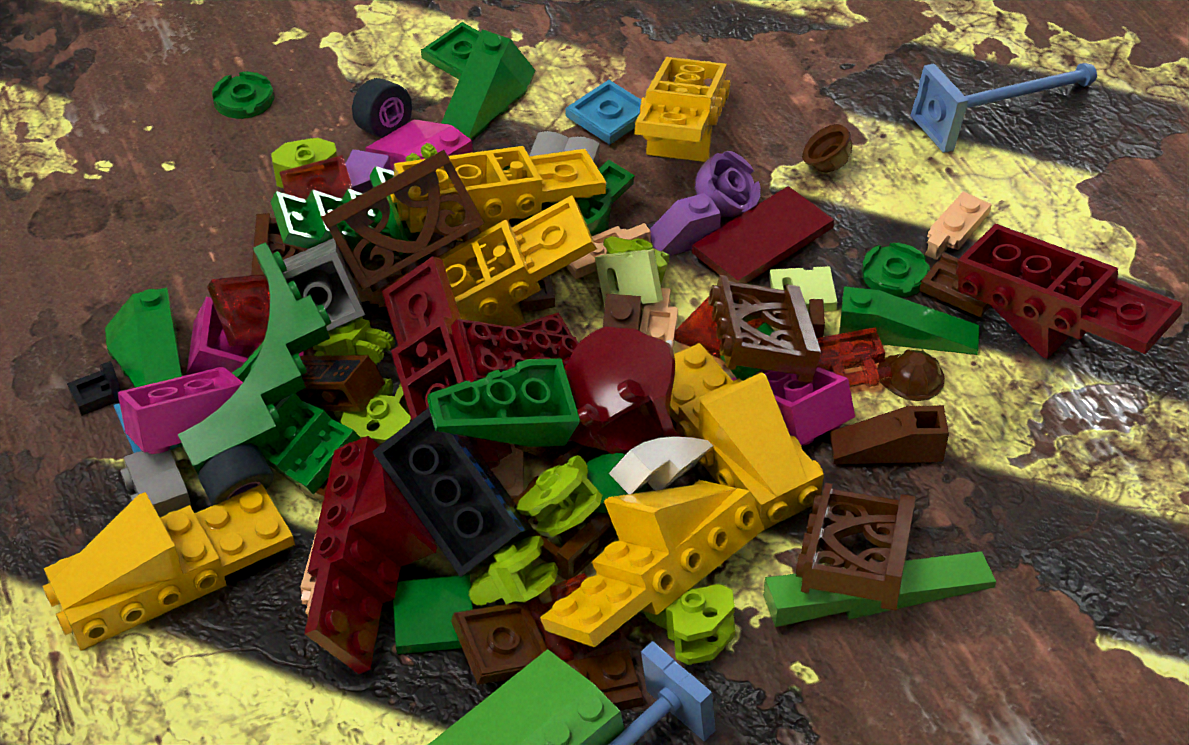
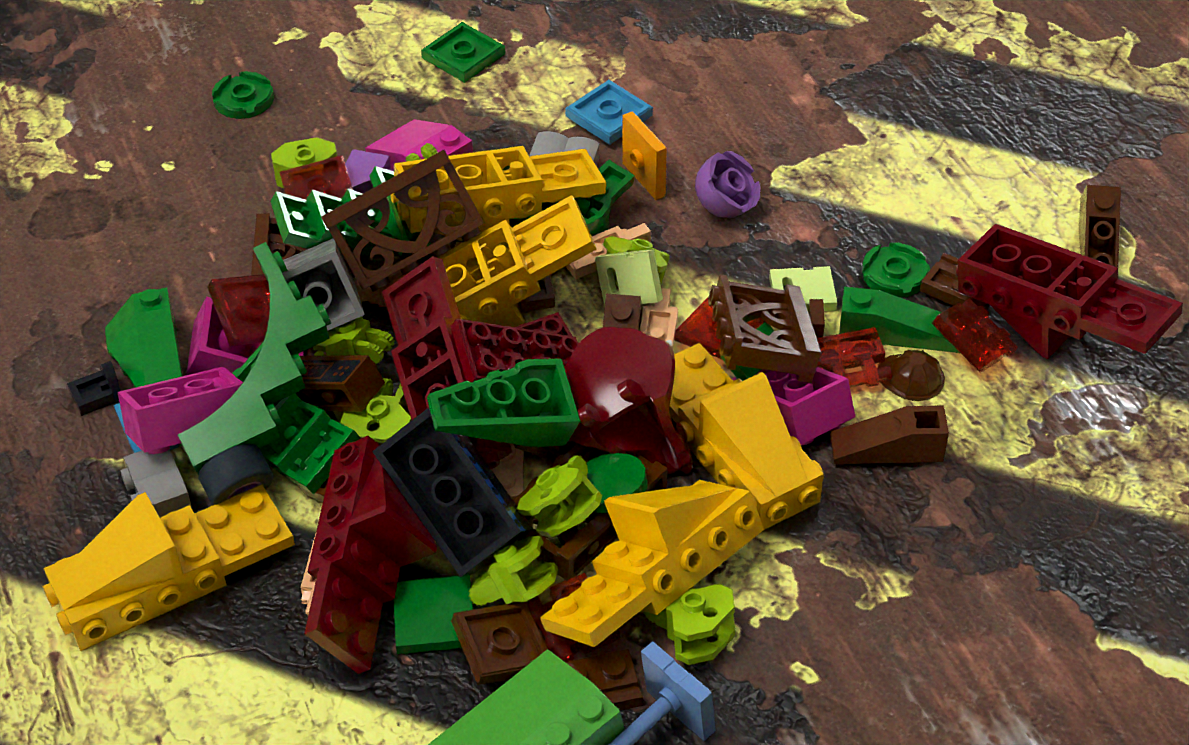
(381, 107): black wheel -> none
(489, 83): green wedge -> none
(644, 155): none -> light orange plate
(658, 462): white slope -> none
(681, 110): yellow wedge -> none
(685, 224): medium lavender slope -> none
(763, 236): dark red tile -> none
(828, 148): reddish brown piece -> none
(860, 514): reddish brown fence -> none
(921, 582): bright green slope -> none
(942, 106): medium blue tile -> none
(956, 224): light nougat hinge -> none
(975, 334): none -> clear red plate
(1100, 223): none -> reddish brown slope

